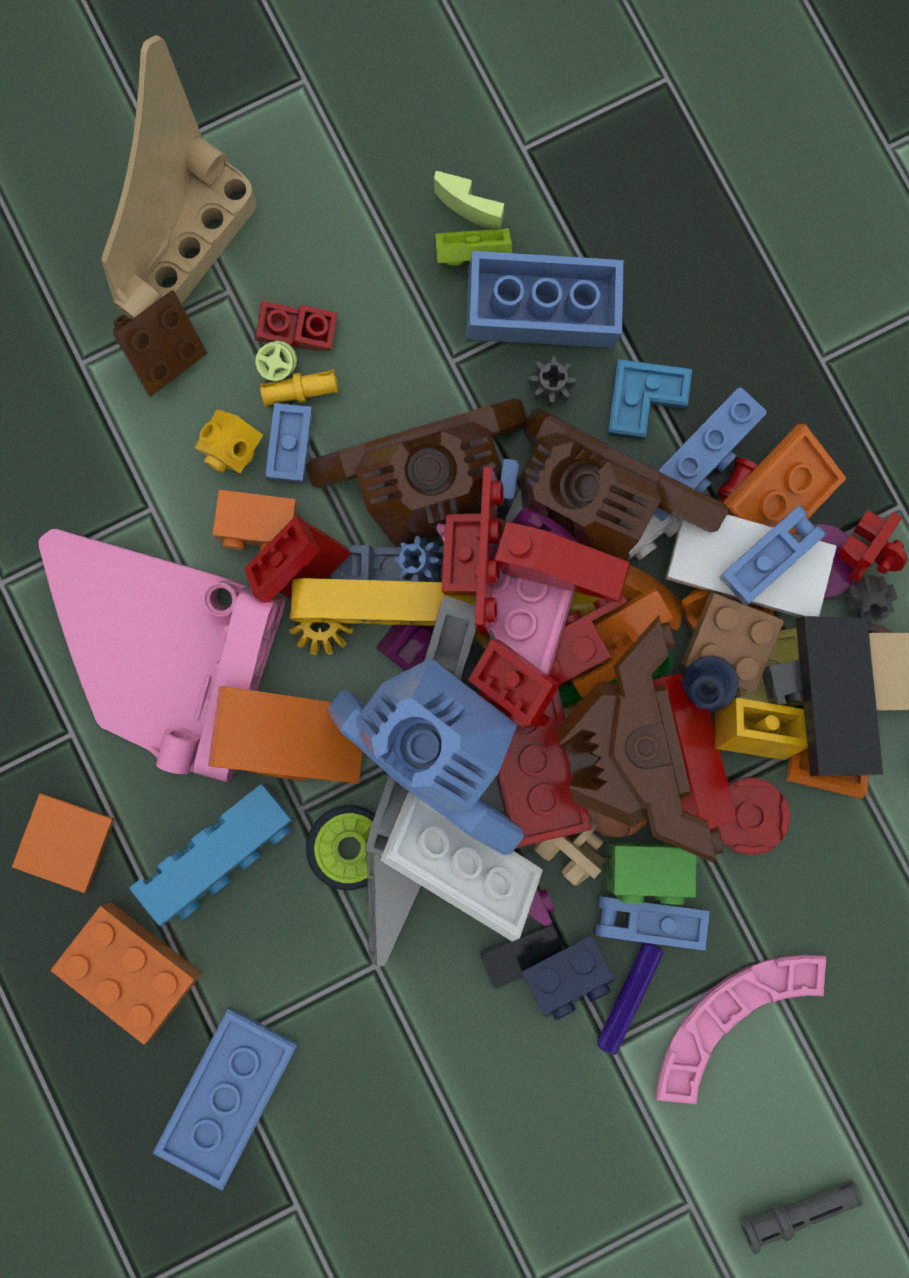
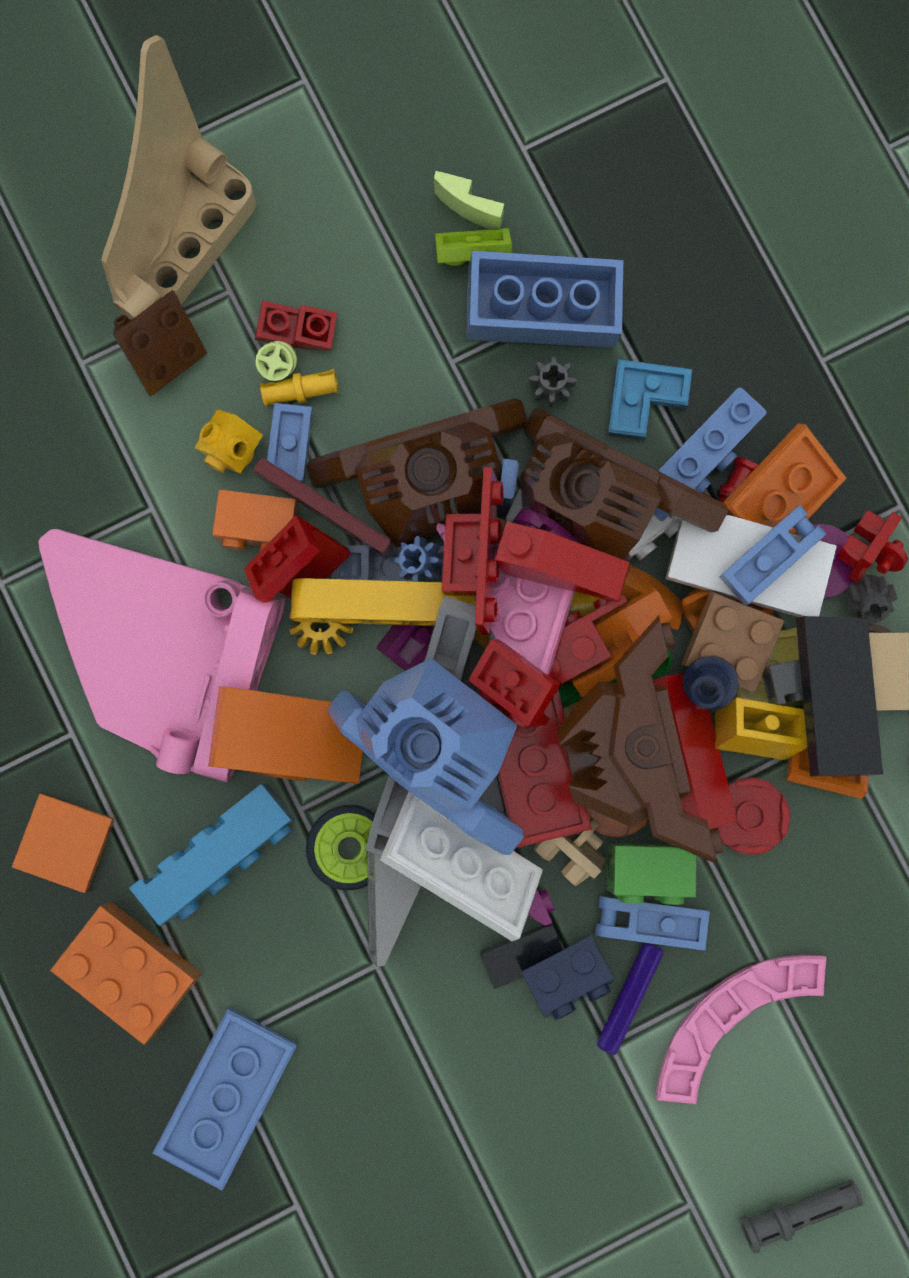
(323, 507): none -> dark red tile

